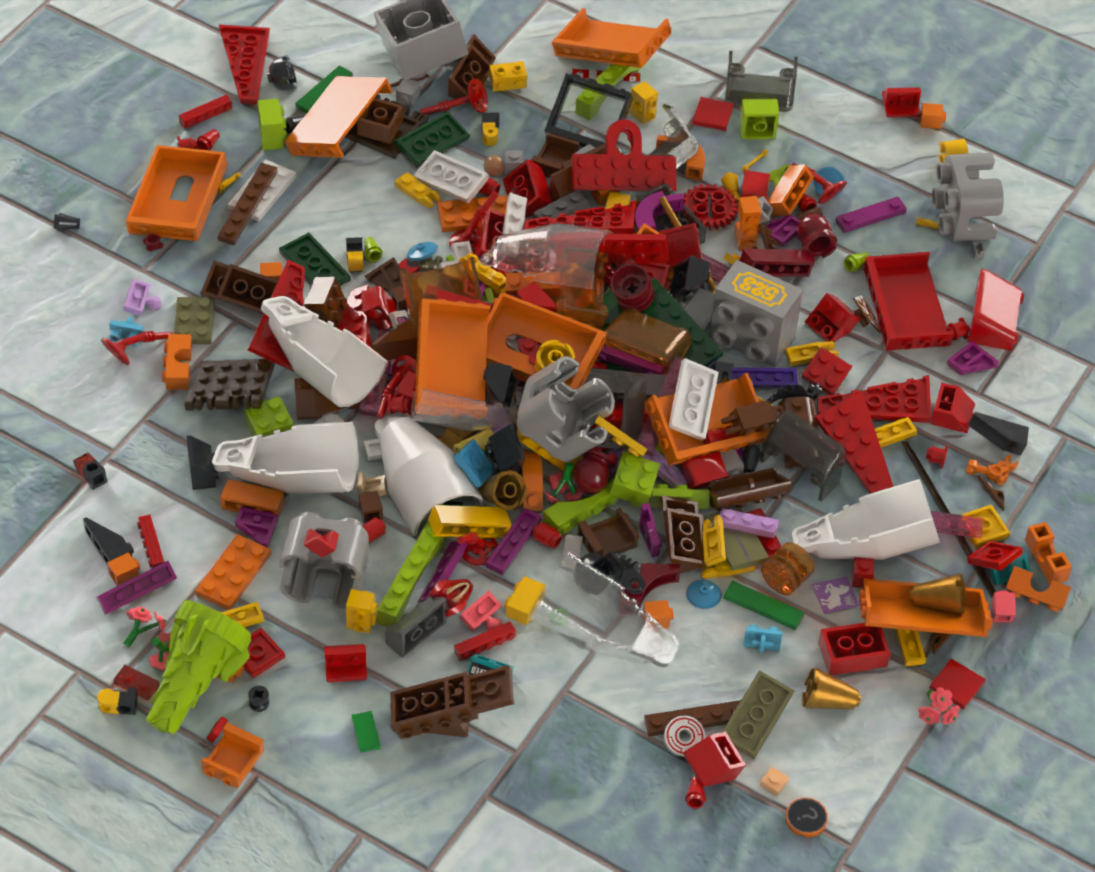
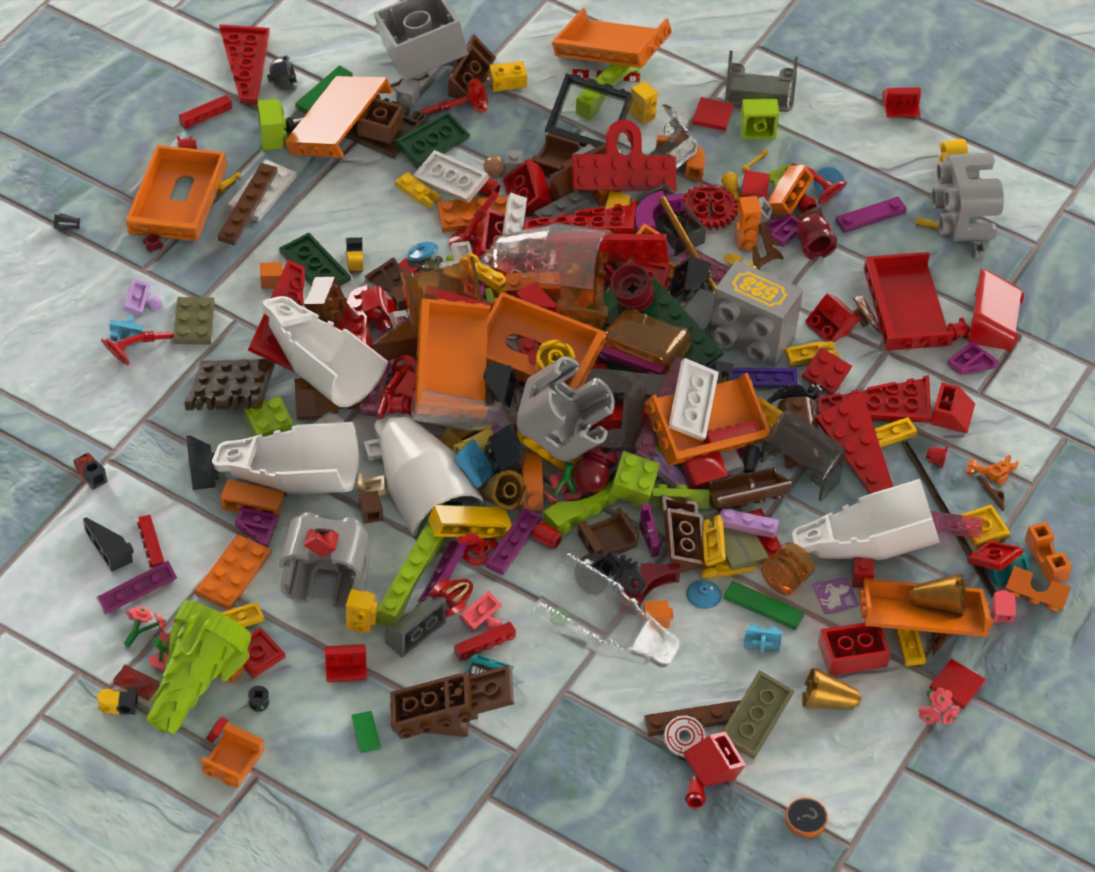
(123, 569): orange brick -> none
(178, 350): orange arch -> none
(207, 140): red cone -> none
(238, 286): reddish brown slope -> none
(372, 250): lime cone -> none
(374, 528): red brick -> none
(490, 123): yellow leg -> none
(523, 599): yellow brick -> none
(572, 545): white sticker -> none
(621, 438): yellow plate -> none
(682, 243): red plate -> none
(752, 418): reddish brown hinge -> none
(774, 781): light nougat plate -> none
(779, 261): dark red brick -> none
(855, 261): lime cone -> none
(932, 116): orange brick -> none
(1002, 433): black slope -> none

